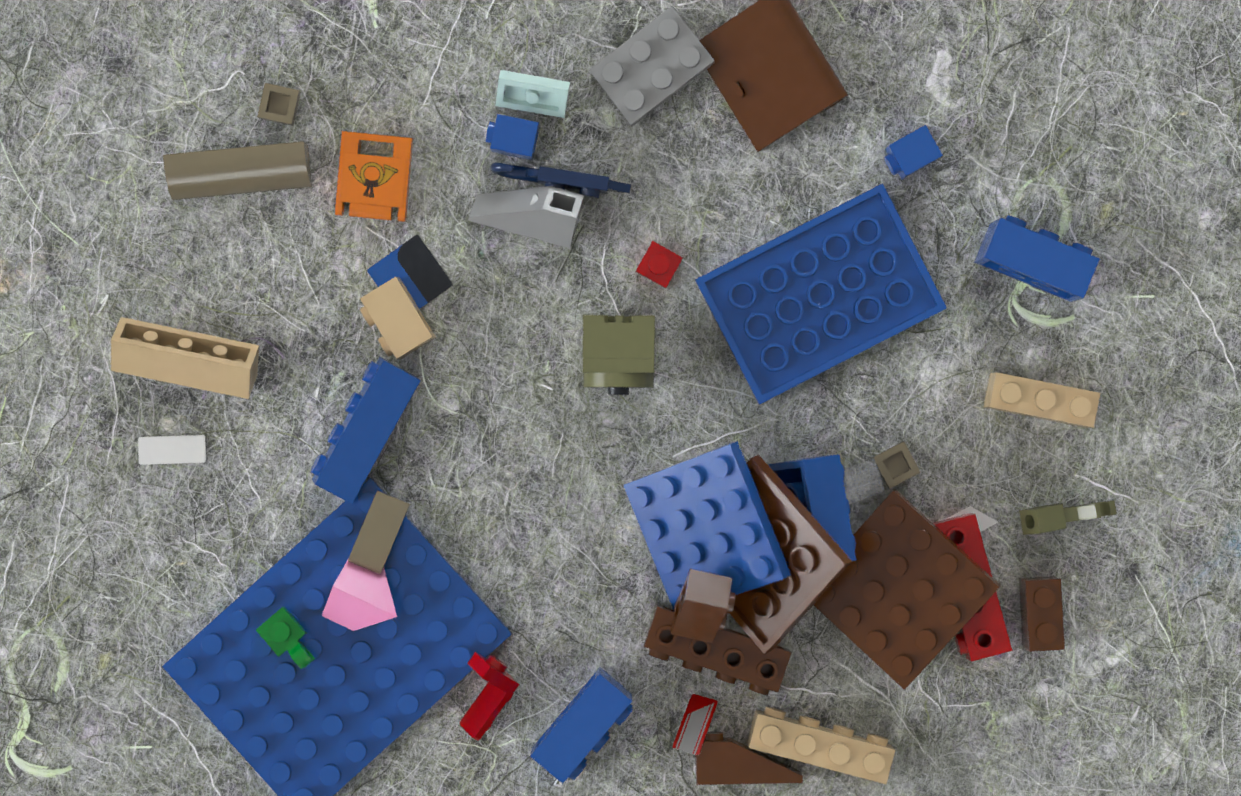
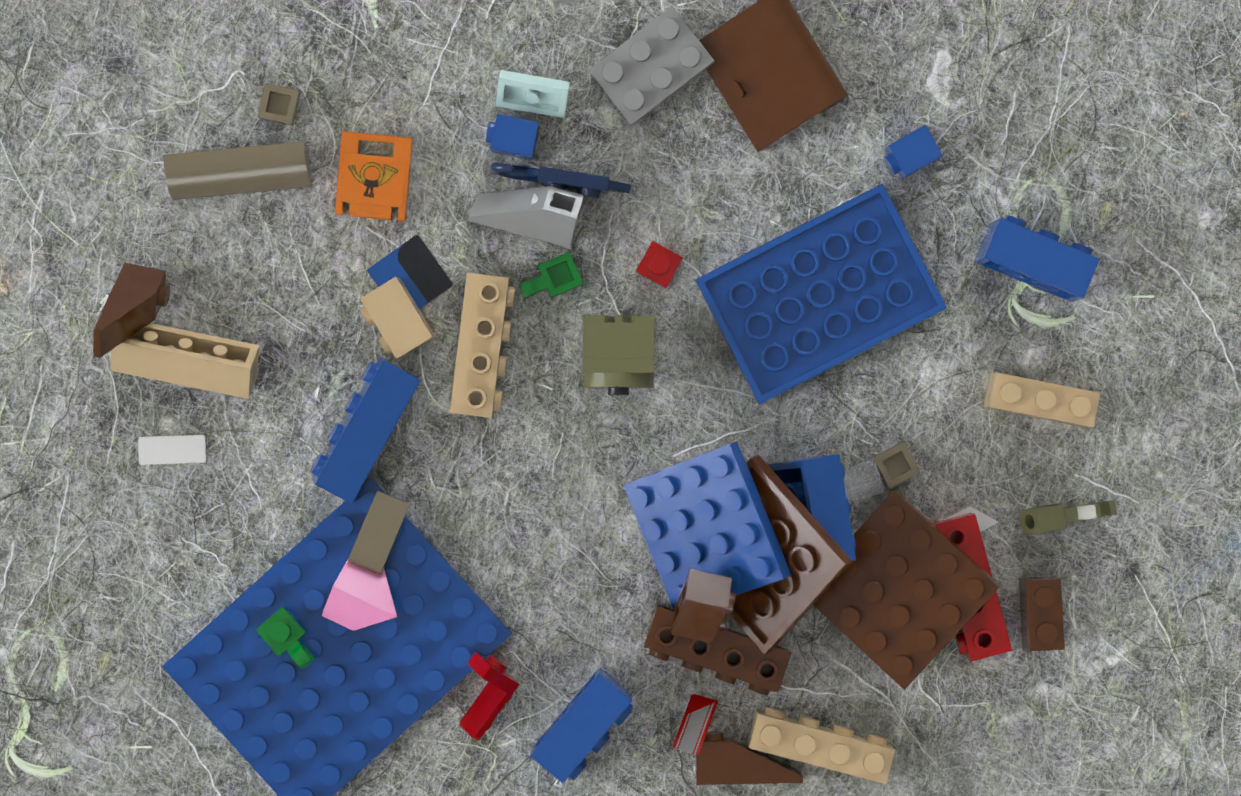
(130, 306): none -> reddish brown slope
(480, 345): none -> tan brick
(555, 275): none -> green plate

